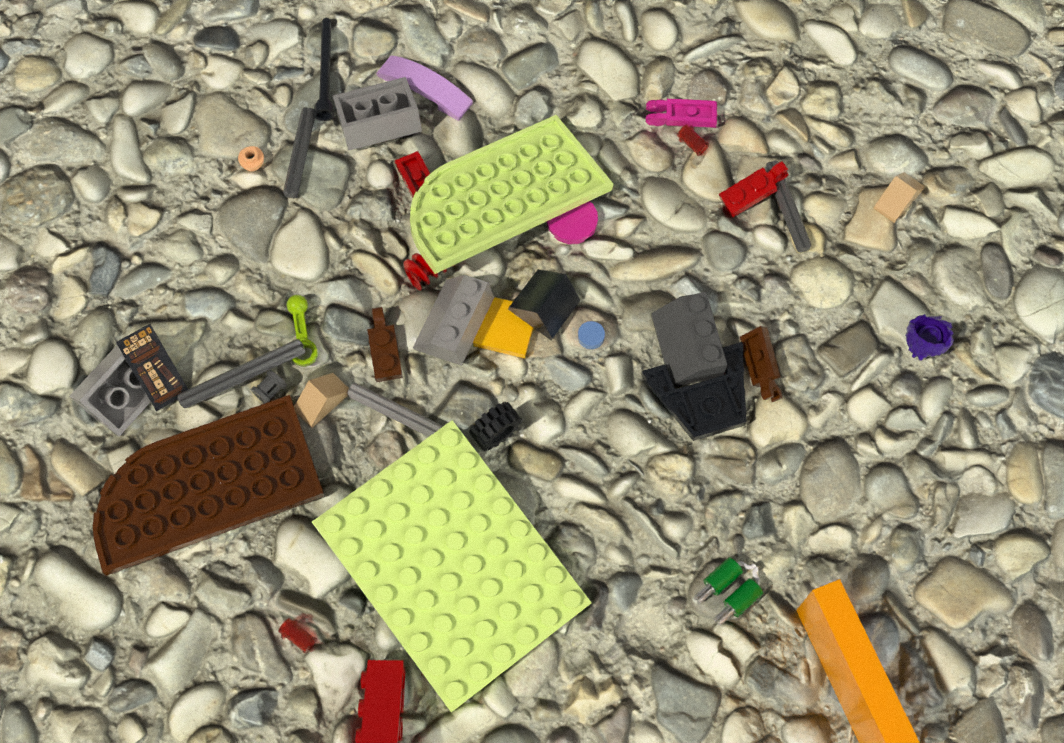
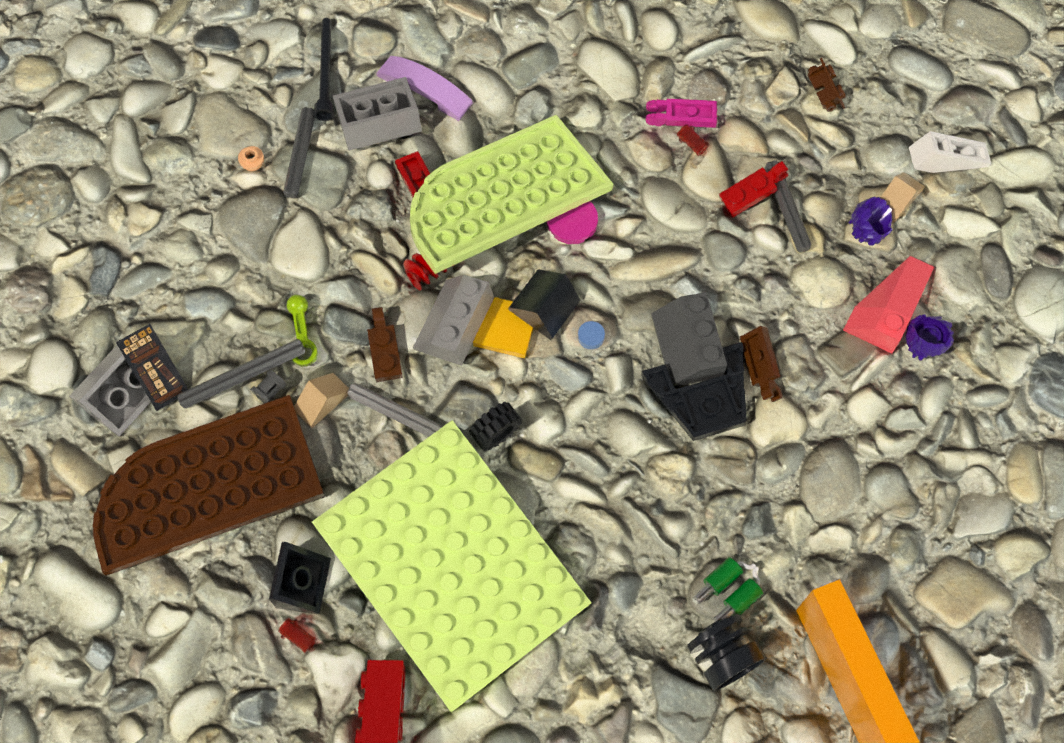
(299, 579): none -> black slope
(726, 652): none -> black wheel
(822, 77): none -> reddish brown hinge
(871, 220): none -> dark purple hair
(889, 307): none -> coral wedge
(946, 153): none -> white slope

